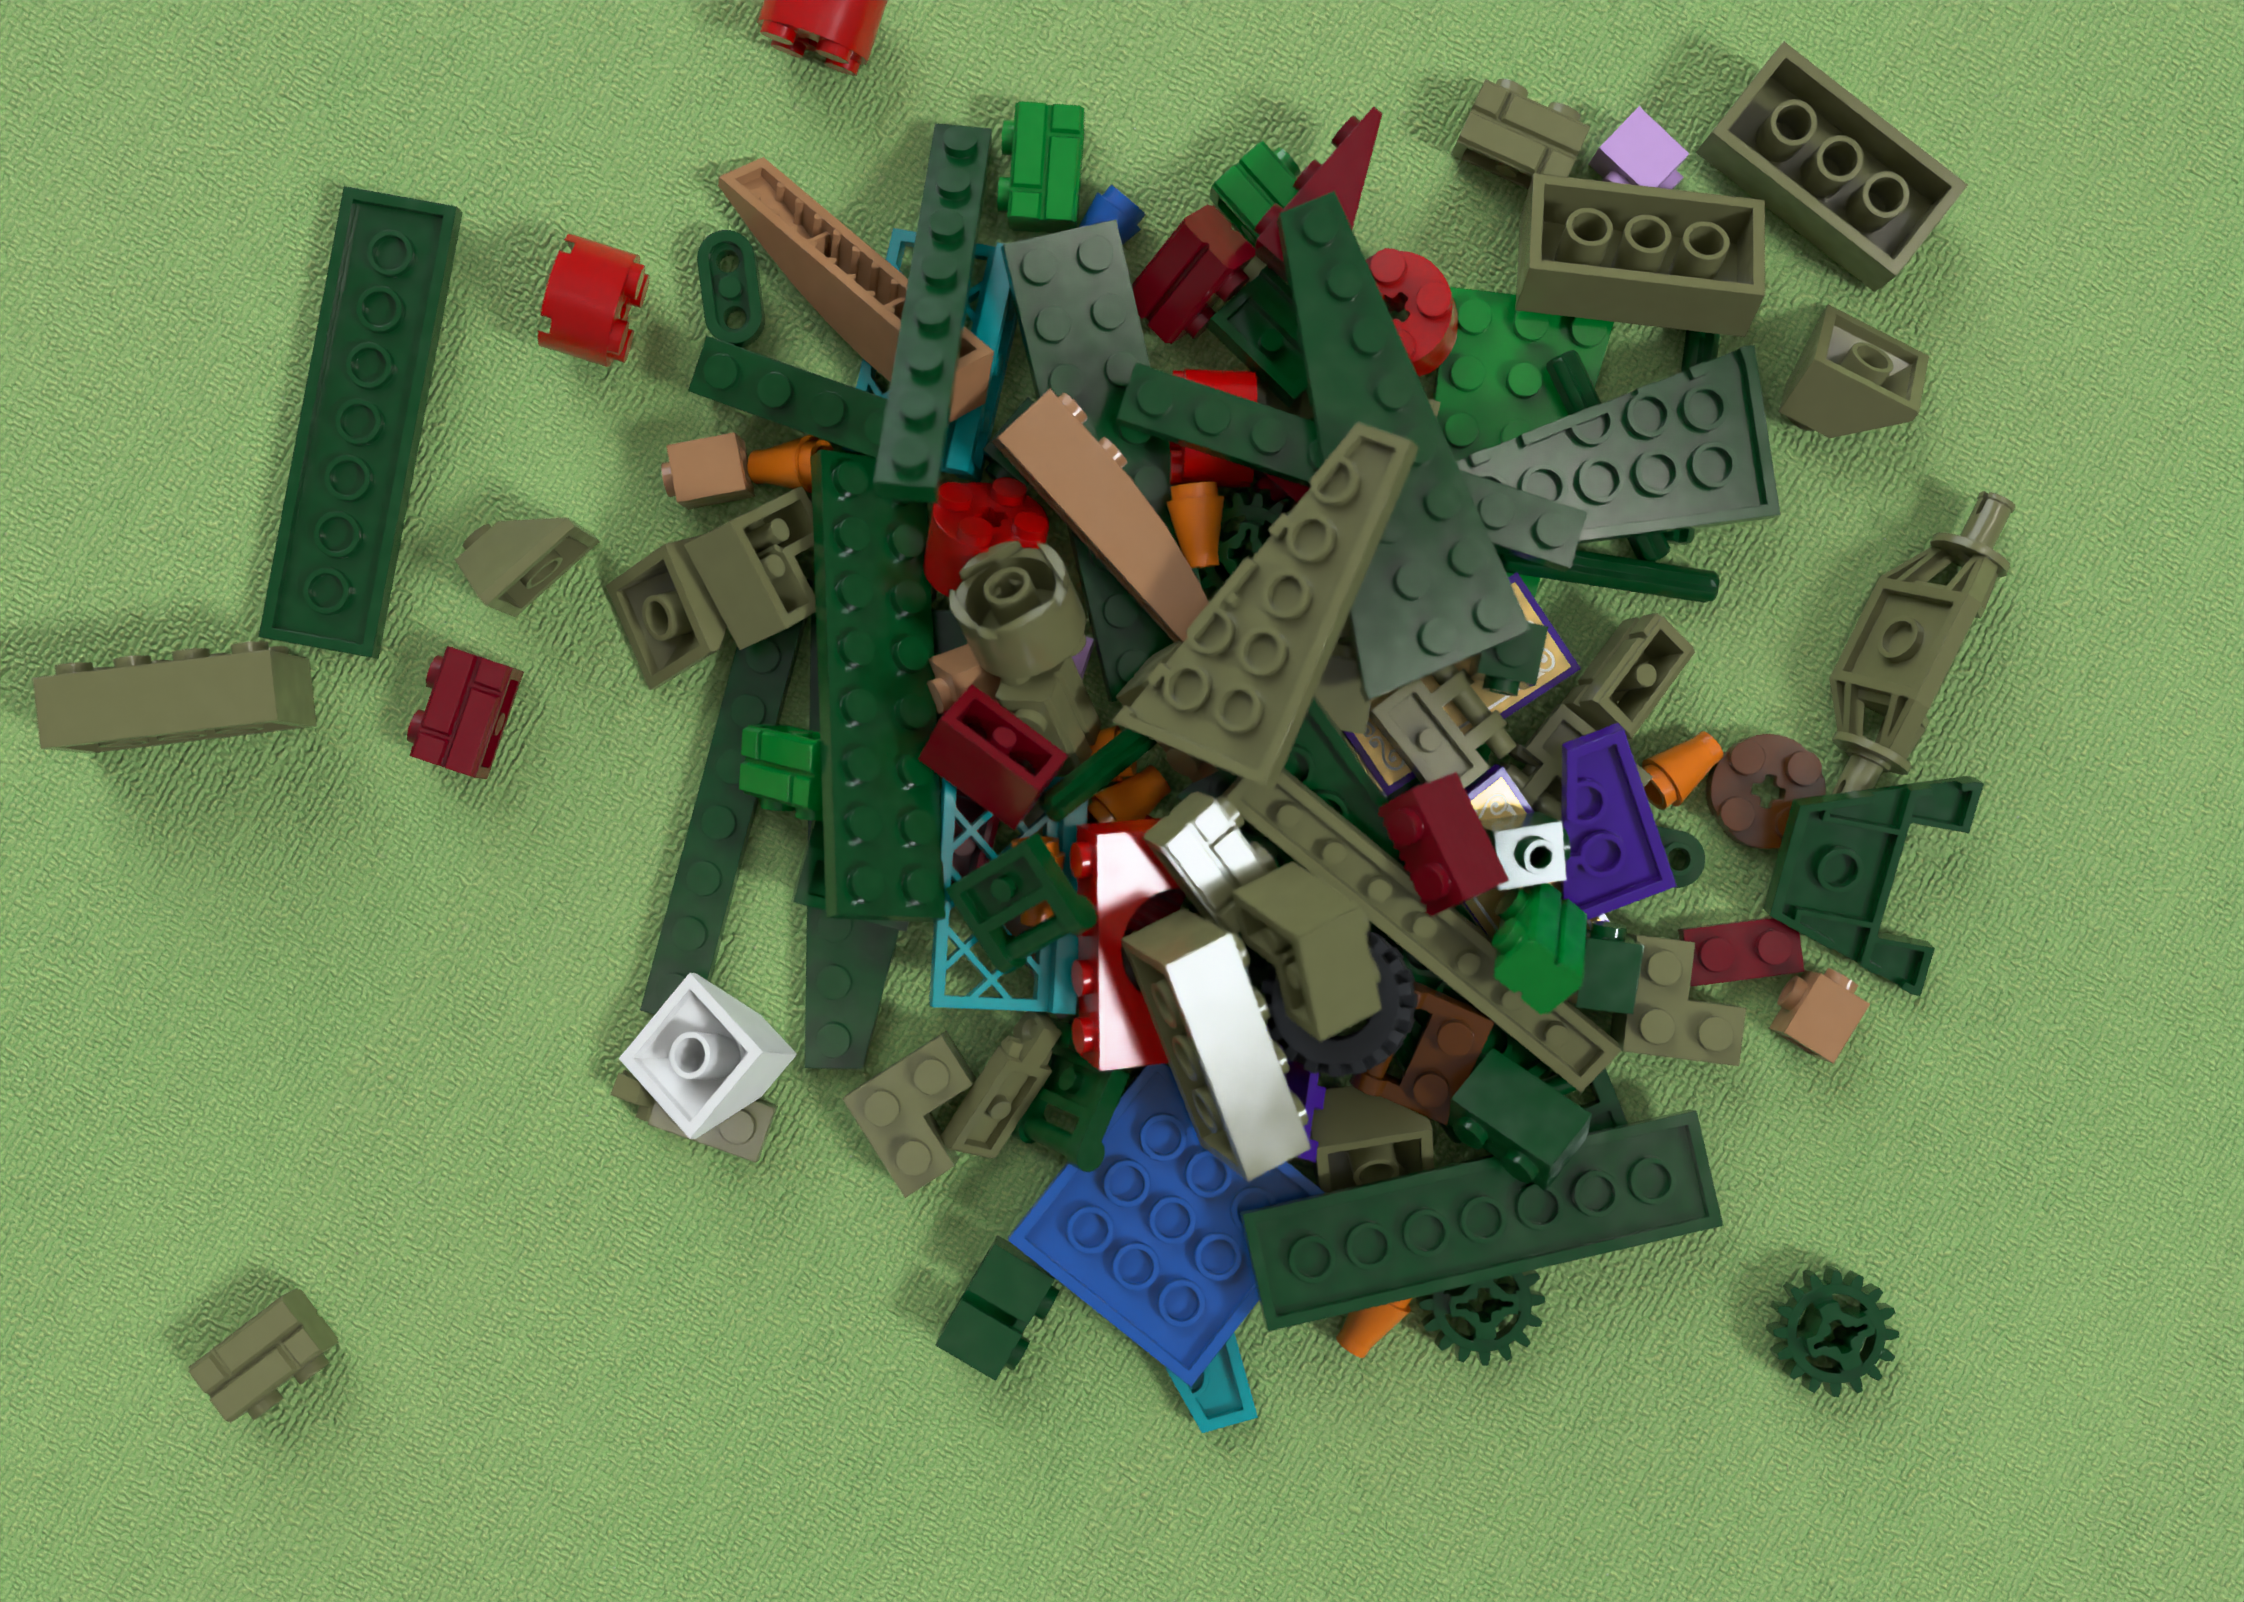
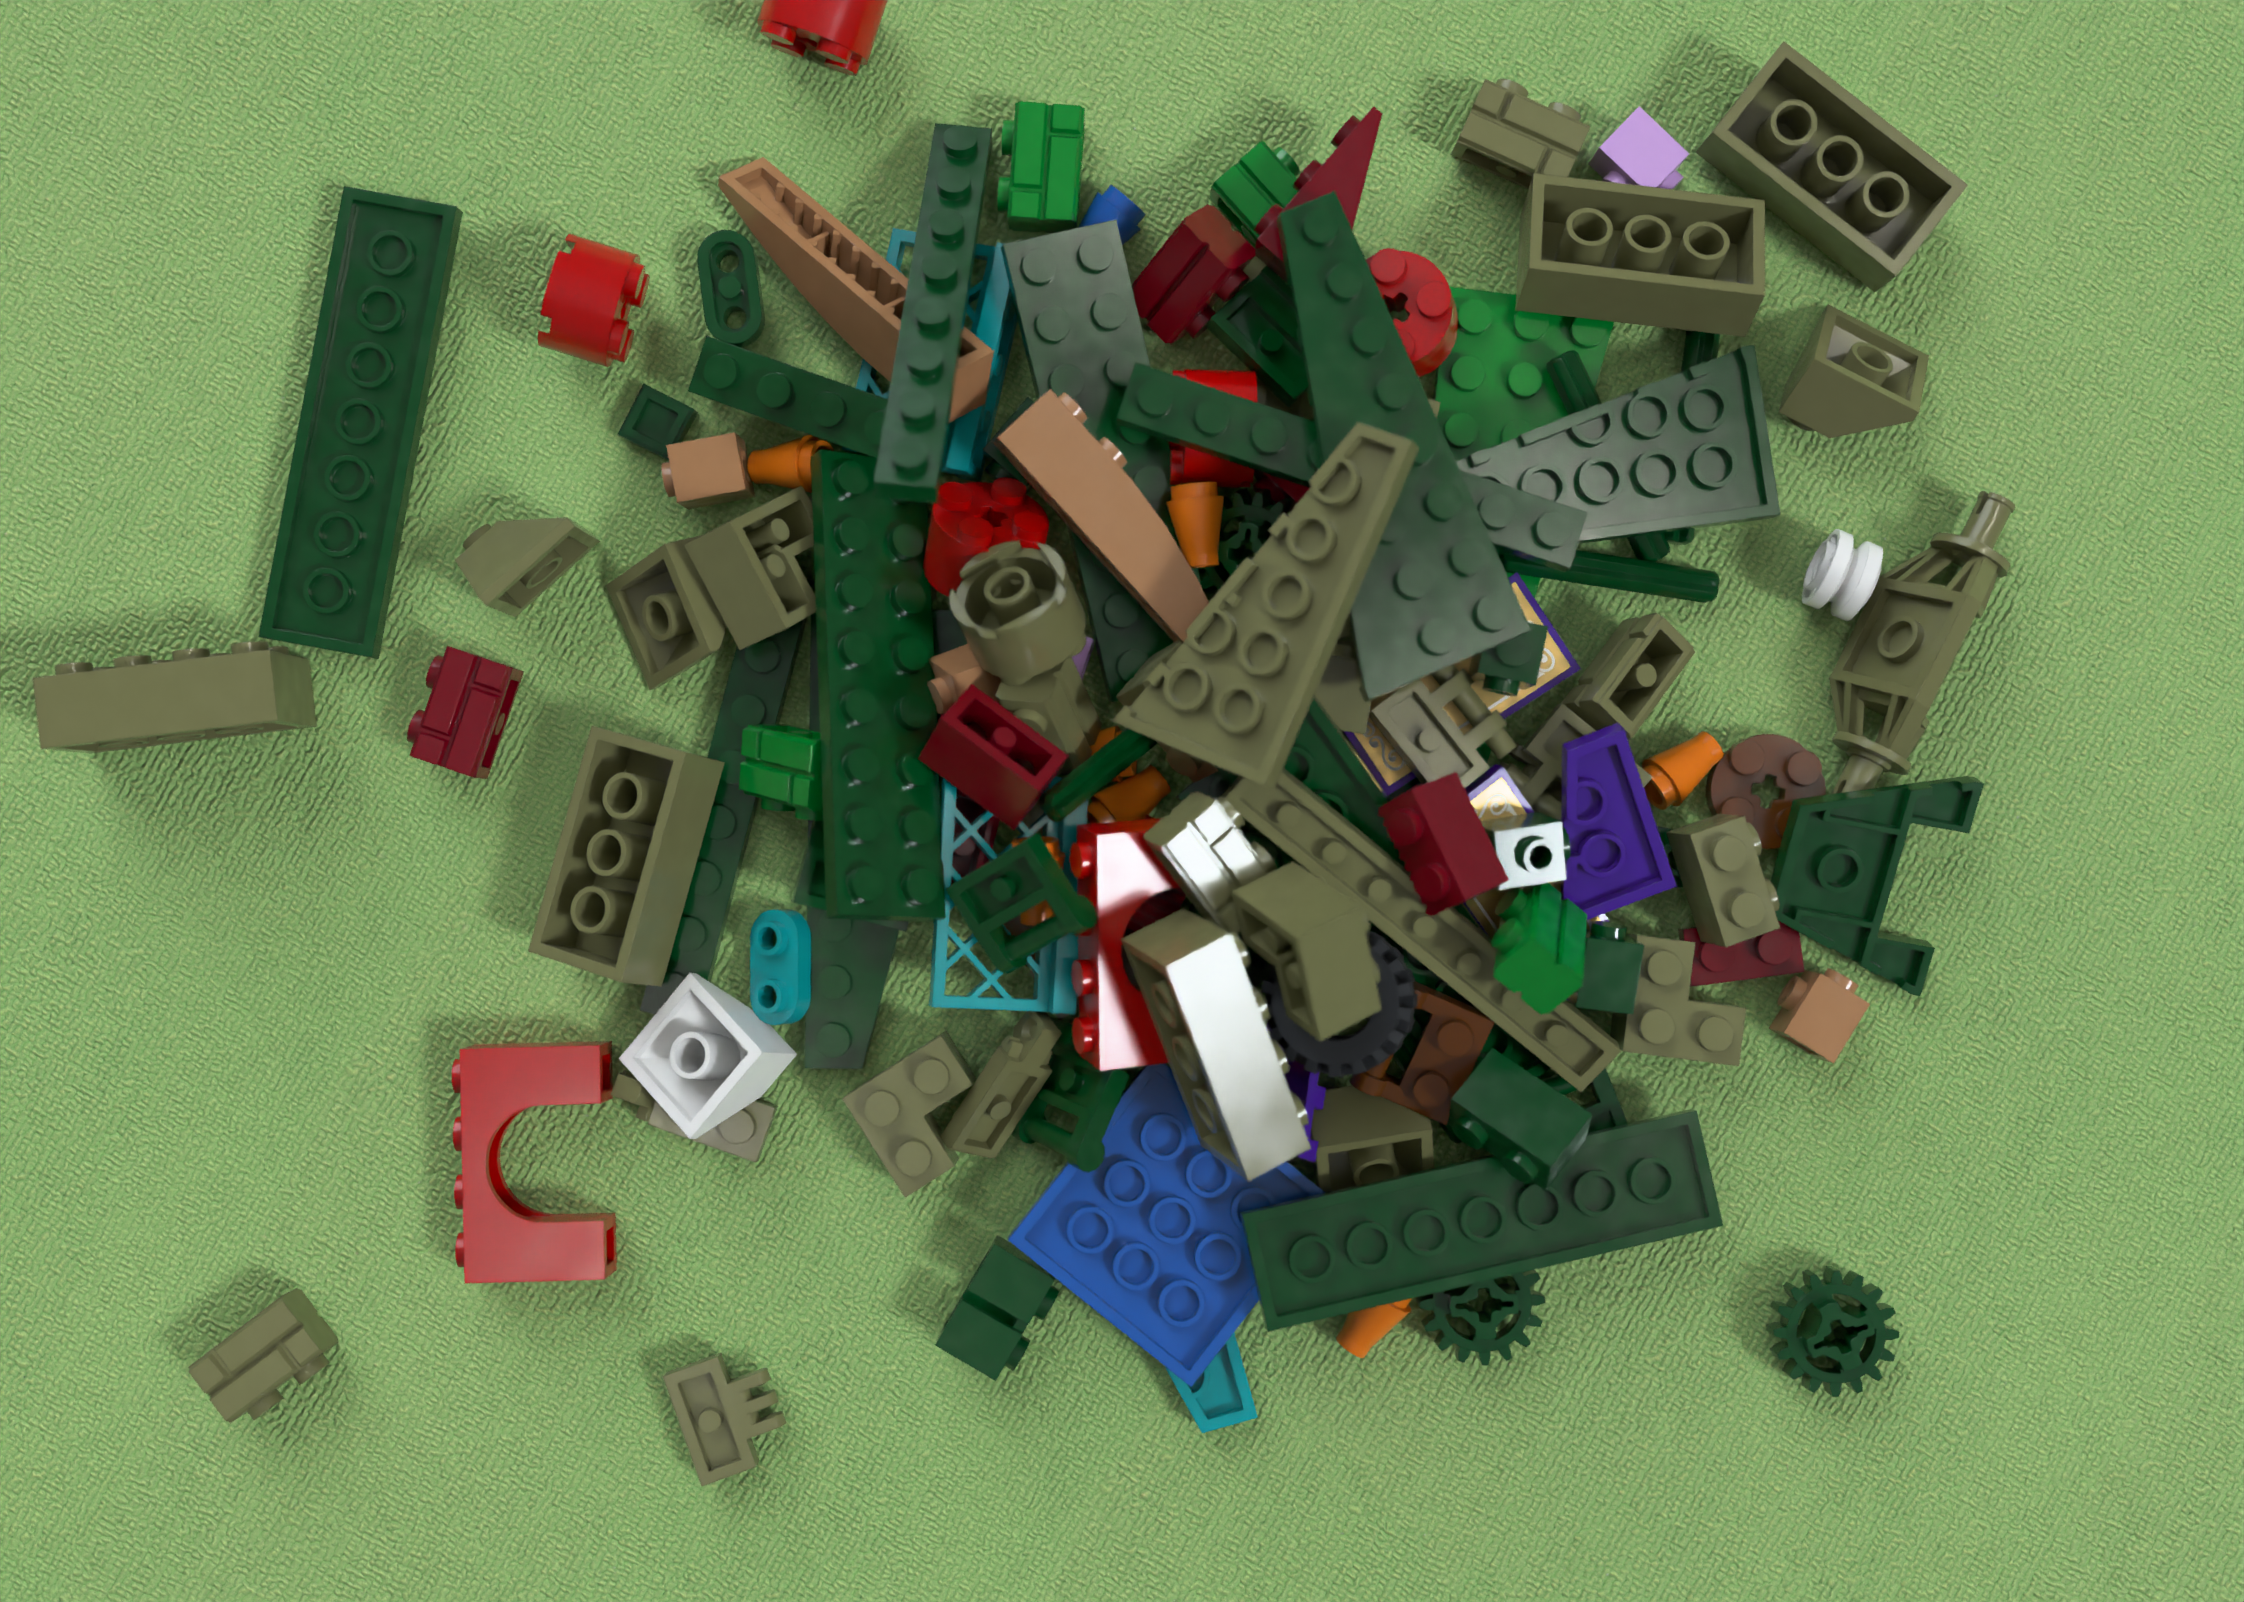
(500, 1233): none -> arch
(626, 857): none -> olive brick
(656, 421): none -> dark green tile
(720, 1415): none -> olive hinge
(780, 966): none -> teal plate
(1724, 879): none -> olive brick
(1842, 575): none -> white wheel

